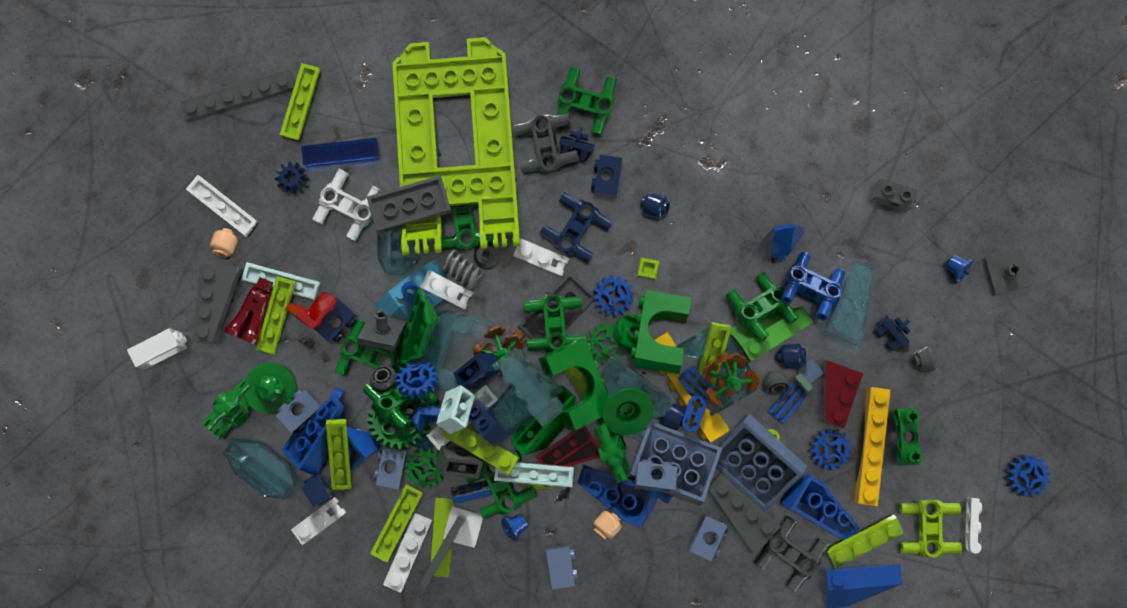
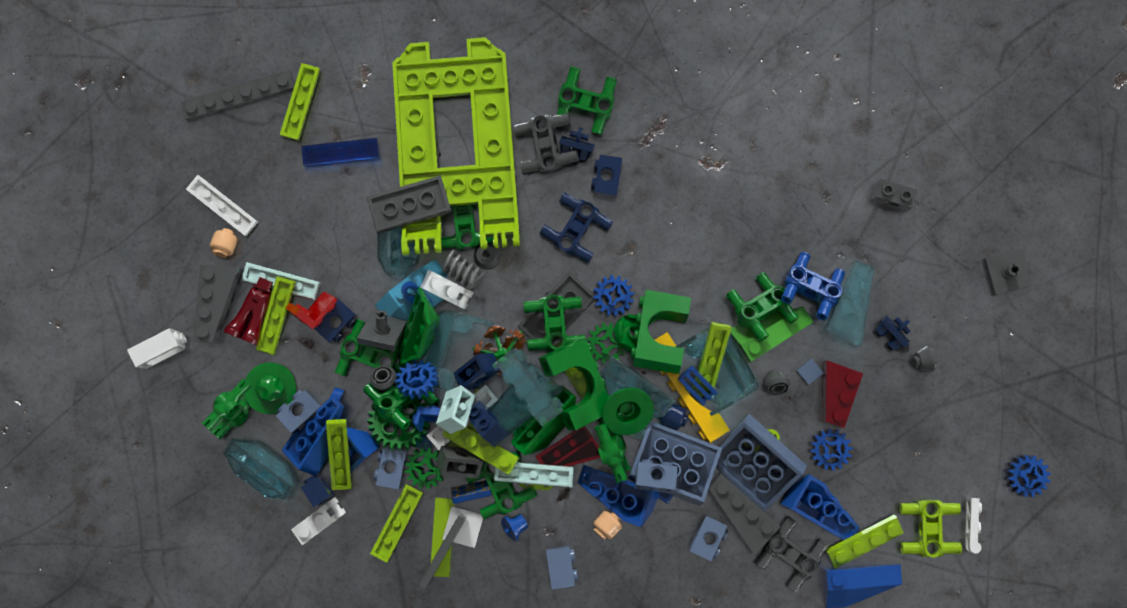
(286, 173): dark blue gear -> none
(345, 205): white piece -> none
(407, 552): white plate -> none
(540, 257): white plate -> none
(648, 268): lime tile -> none
(655, 205): dark blue head -> none
(689, 411): blue beam -> none
(731, 383): dark orange plant -> none
(782, 240): blue wedge -> none
(792, 356): dark blue head -> none
(798, 391): blue tile -> none
(802, 382): sand green tile -> none
(870, 469): yellow arch -> none
(908, 452): green piece -> none
(959, 267): blue piece -> none

